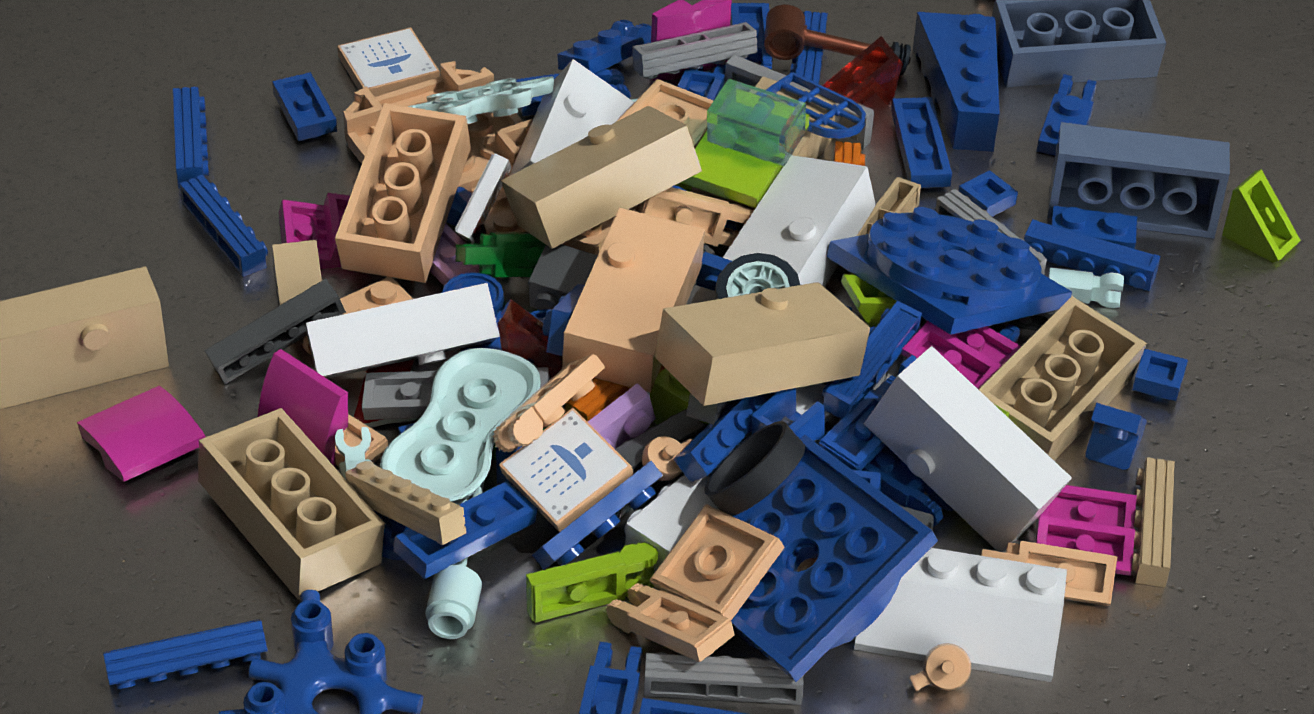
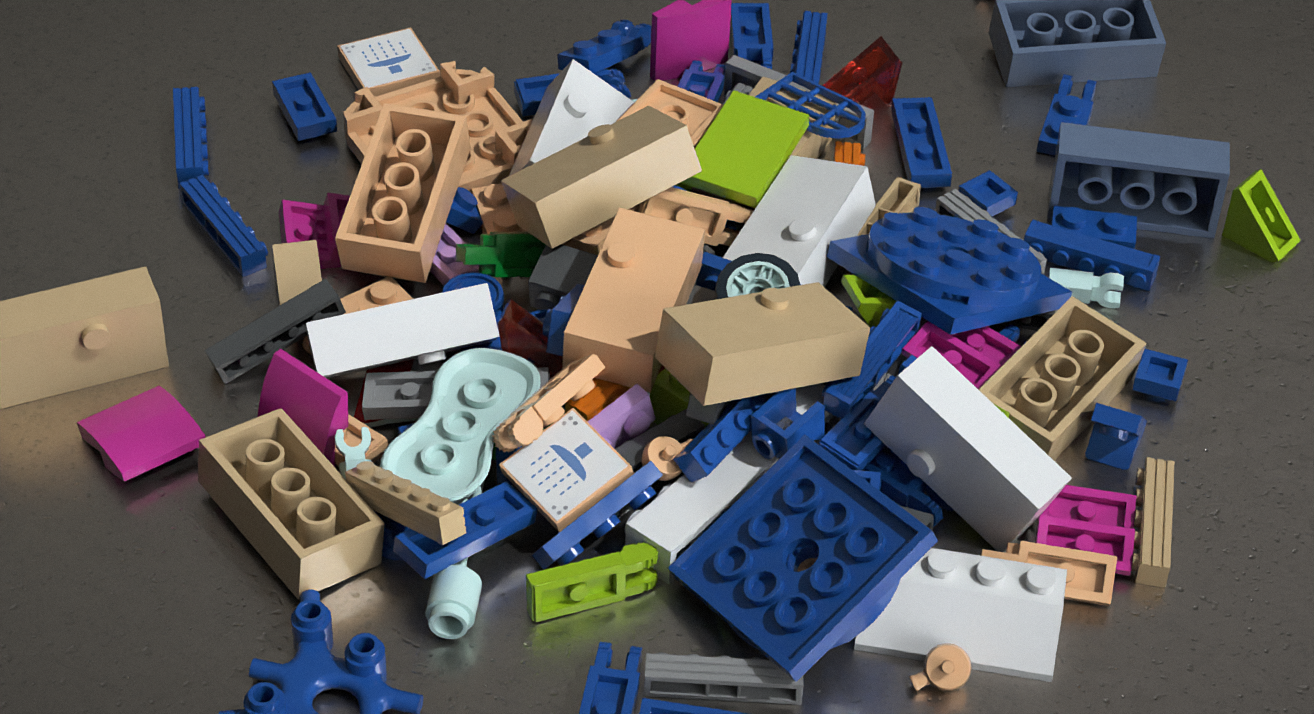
(185, 653): blue piece -> none
(483, 198): white tile -> none
(496, 97): light aqua plate -> none
(671, 621): light nougat hinge -> none
(694, 50): light grey piece -> none
(717, 562): light nougat tile -> none
(755, 468): black tyre -> none
(756, 122): clear light blue brick -> none
(788, 34): copper piece -> none
(962, 69): blue wedge -> none

